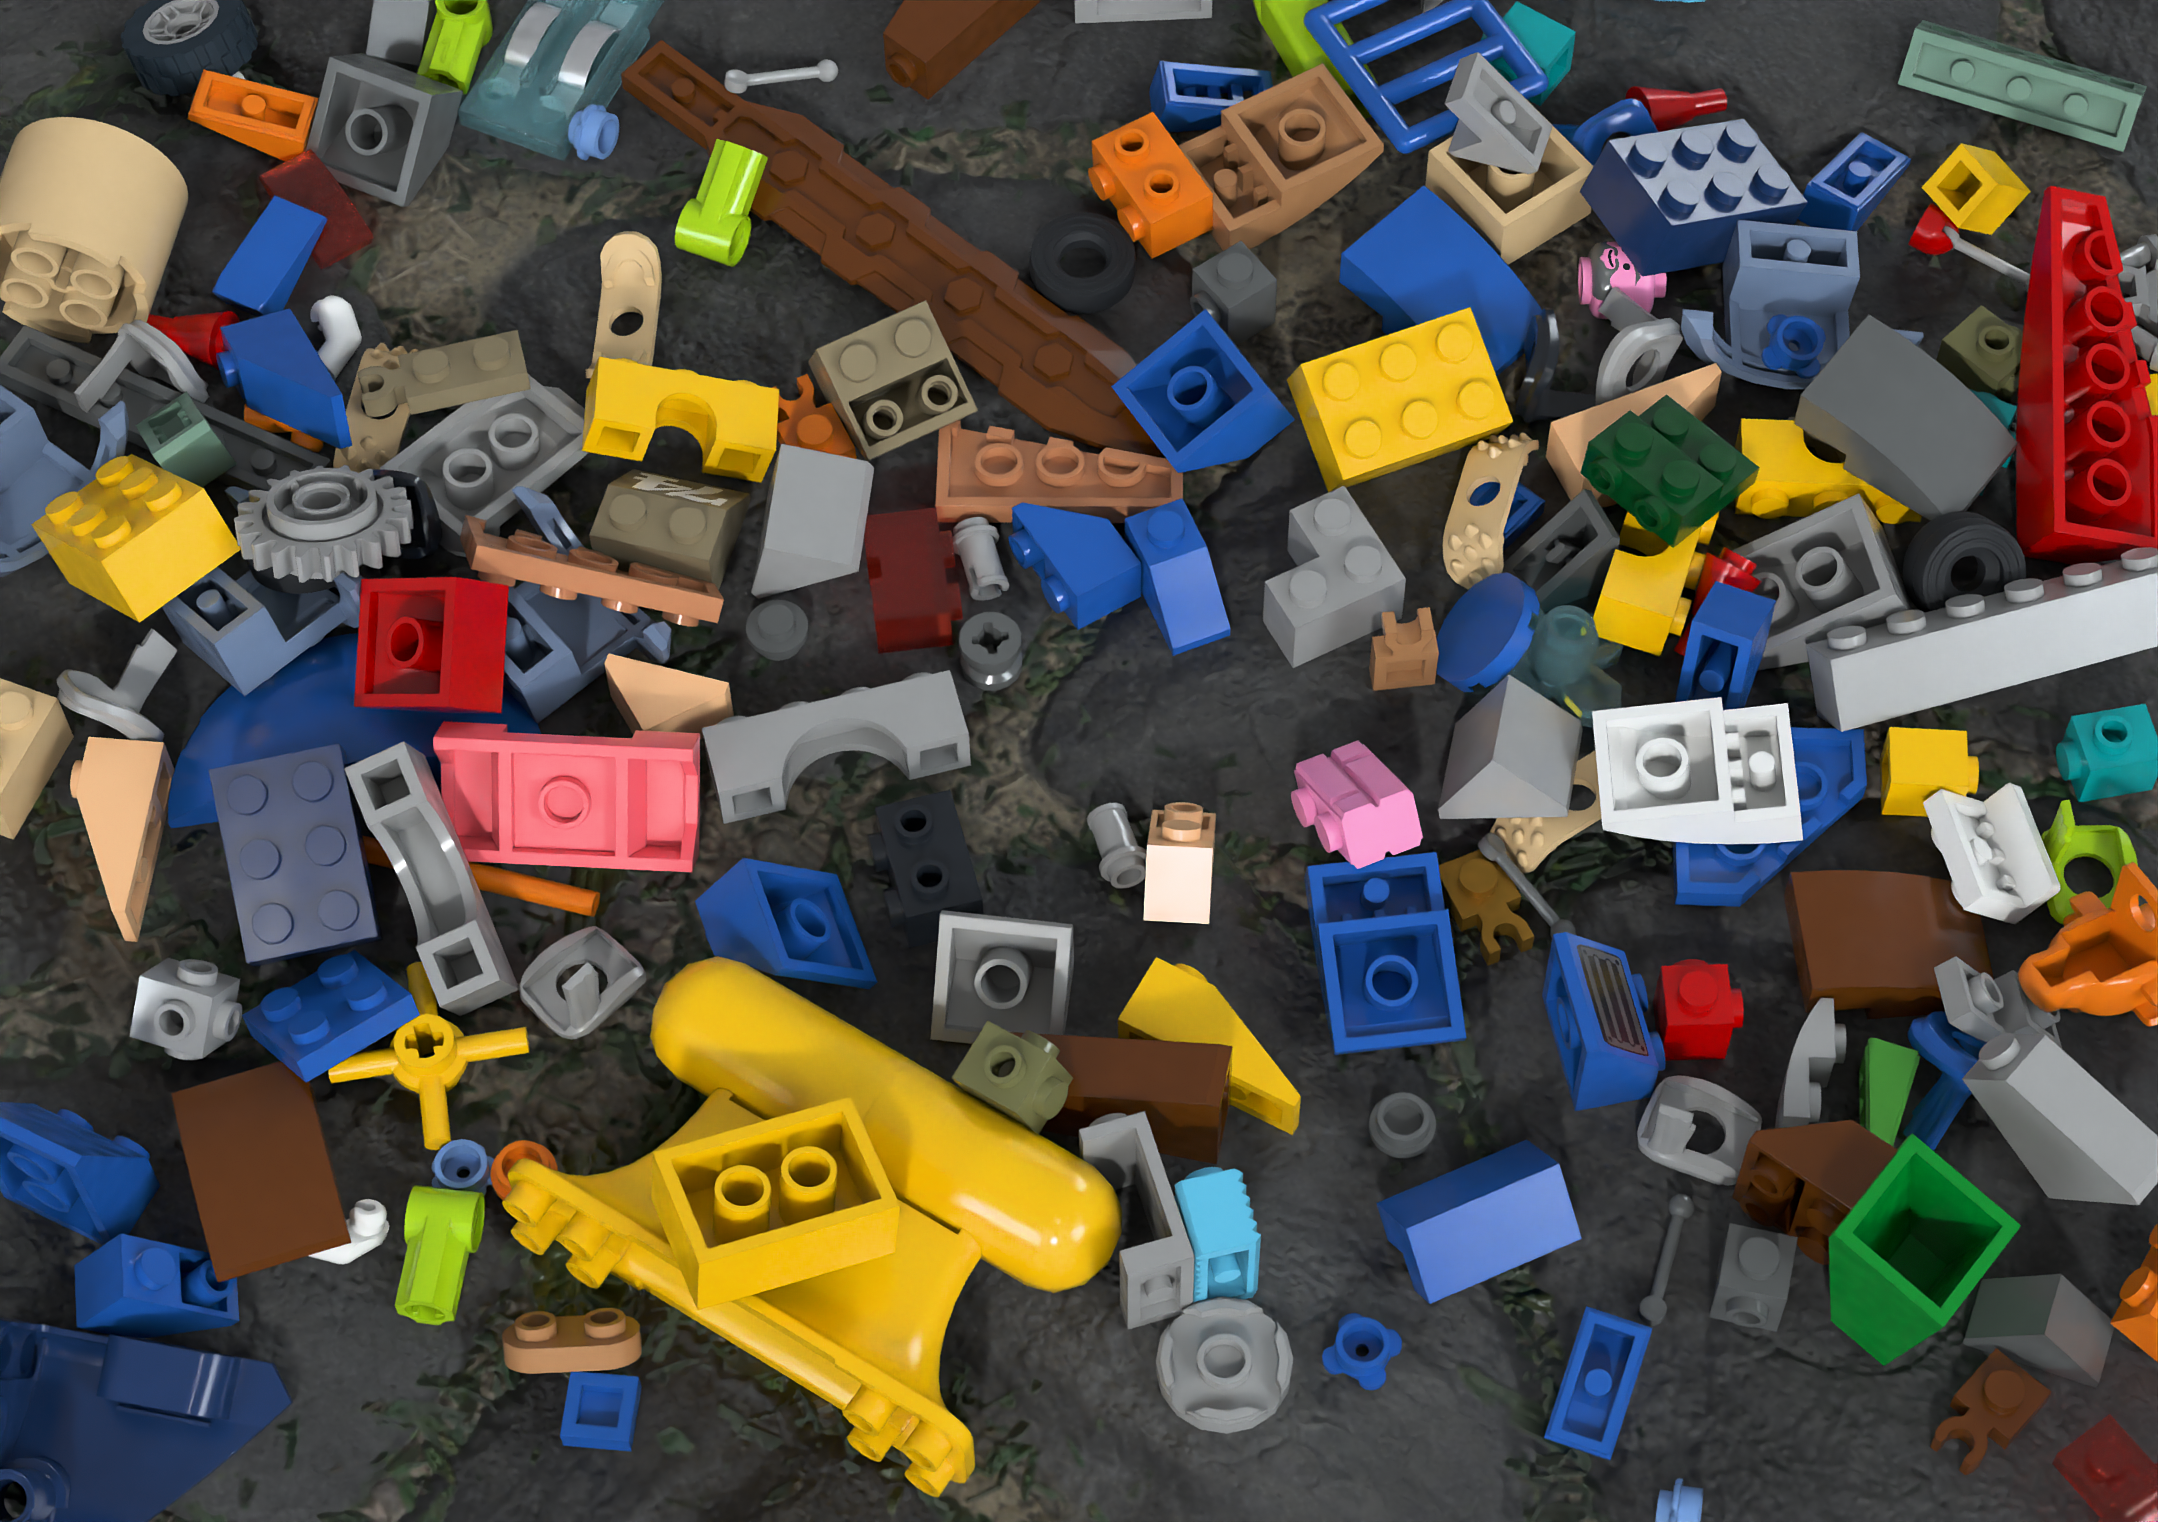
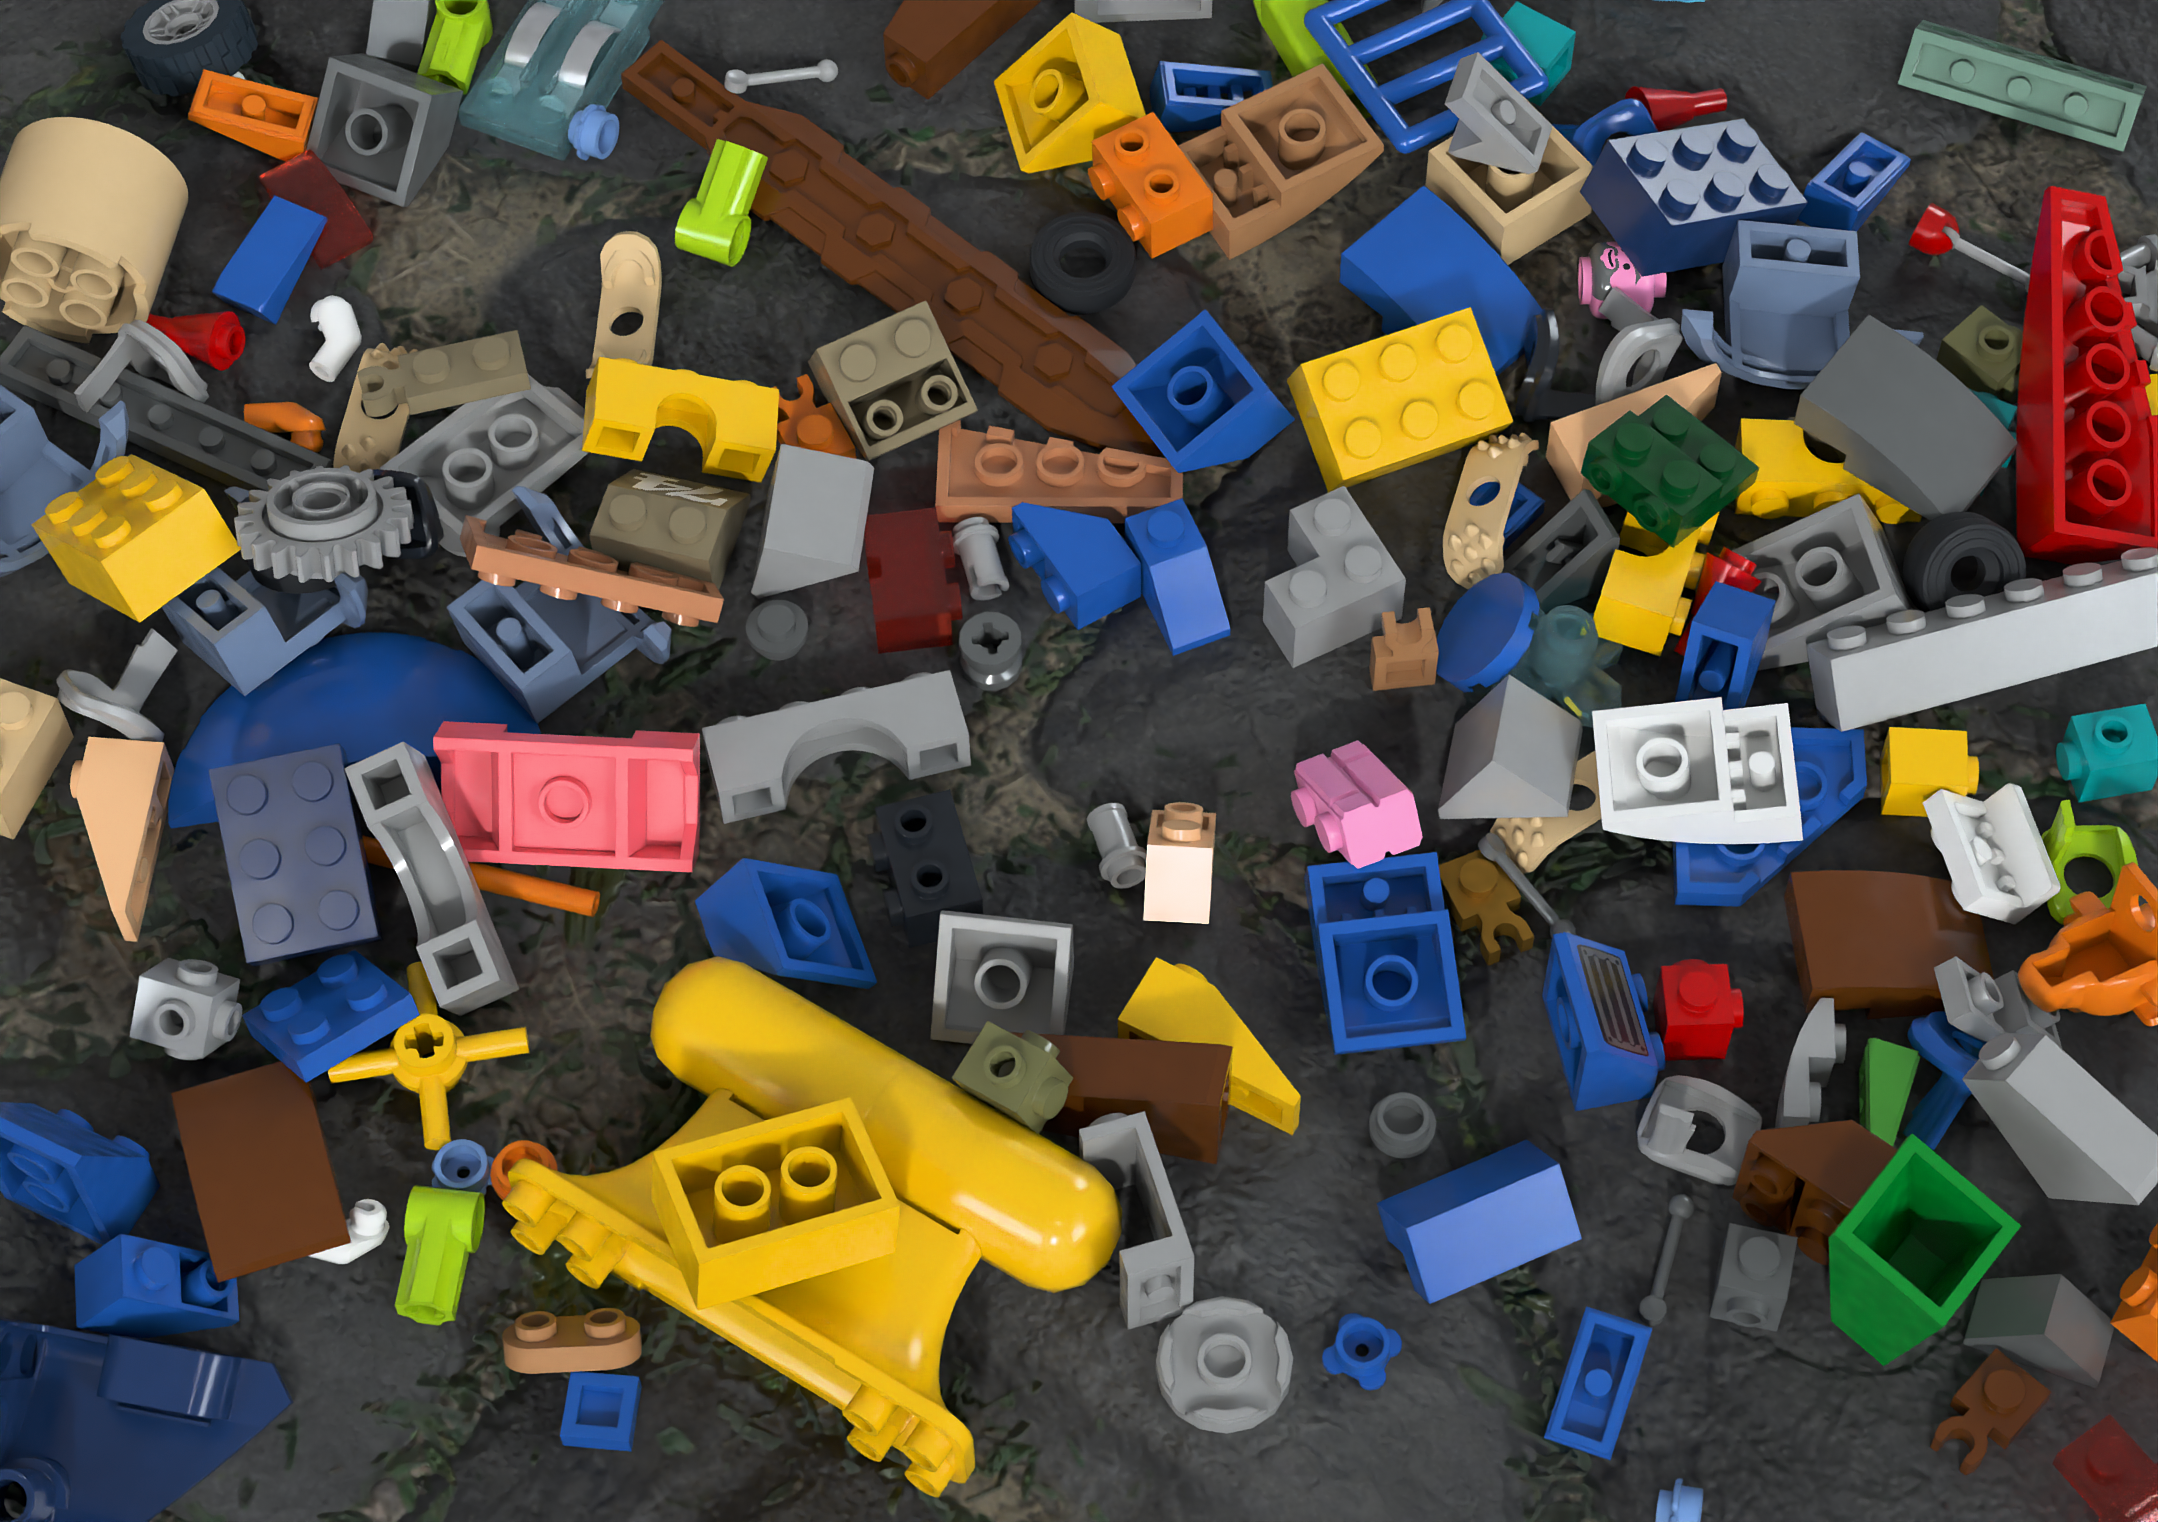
(185, 442): sand green slope -> none
(283, 376): blue slope -> none
(431, 645): red slope -> none
(583, 1005): light grey piece -> none
(665, 698): light nougat slope -> none
(1067, 94): none -> yellow slope
(1220, 1233): medium azure brick -> none
(1235, 292): dark grey brick -> none
(1804, 334): blue plate -> none
(1976, 189): yellow brick -> none

